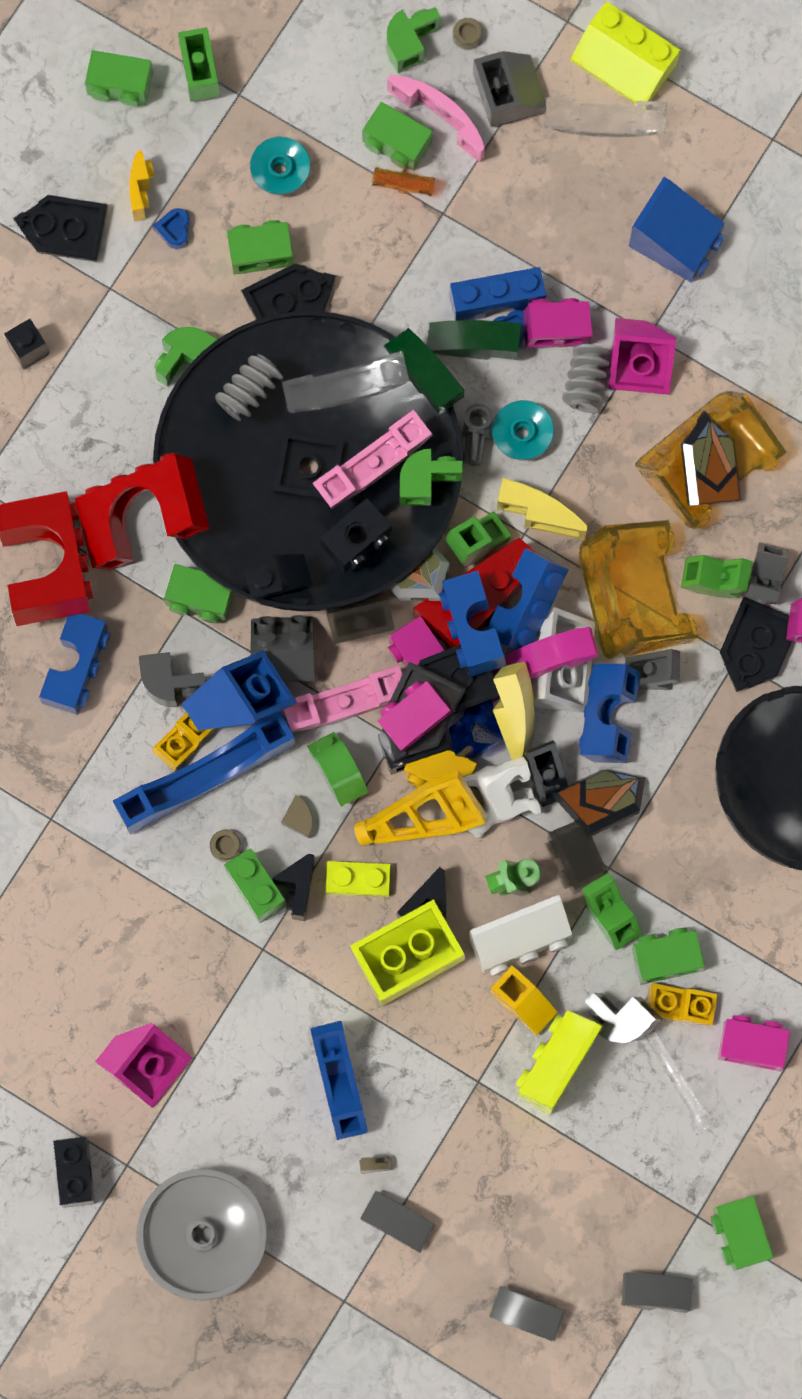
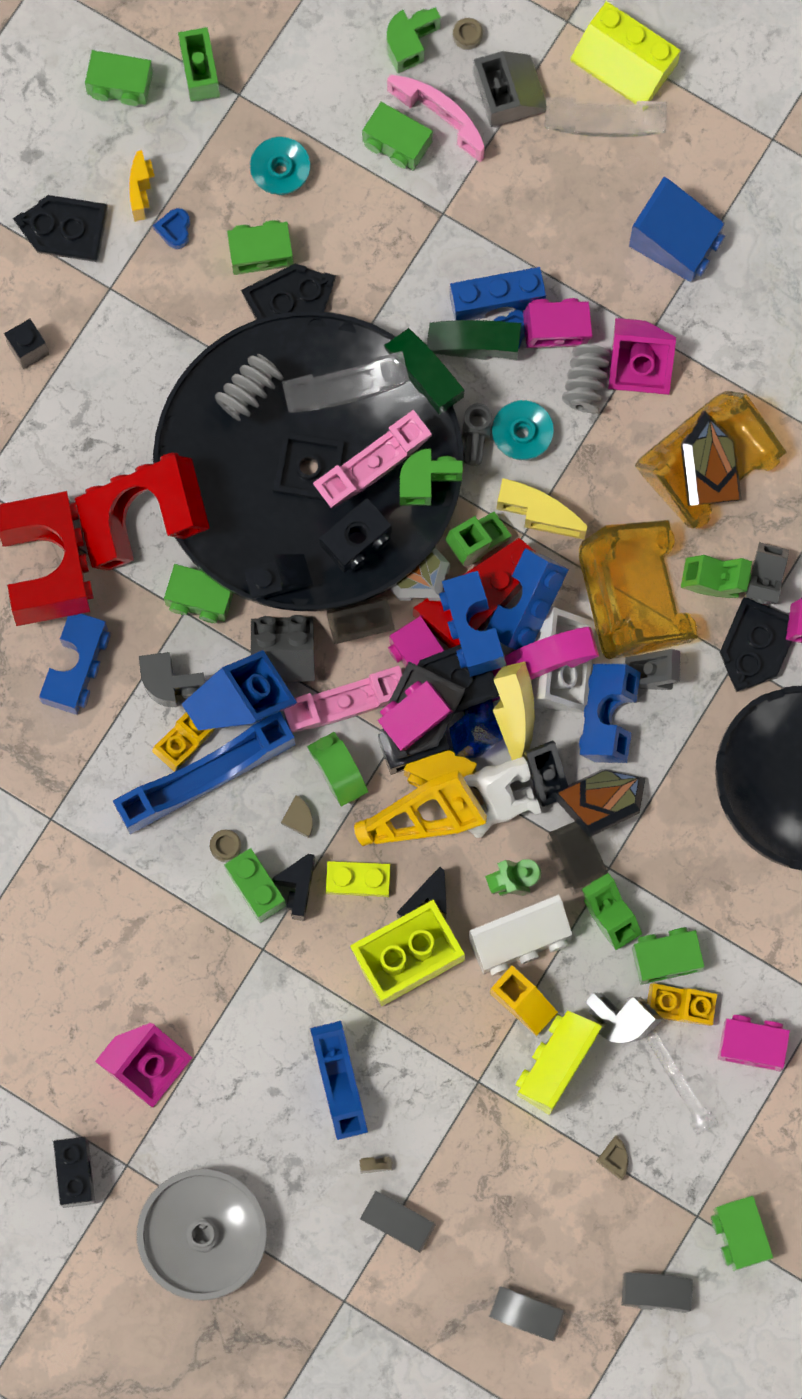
(182, 346): bright green brick -> none
(403, 181): clear orange pin -> none
(615, 1158): none -> dark tan tile

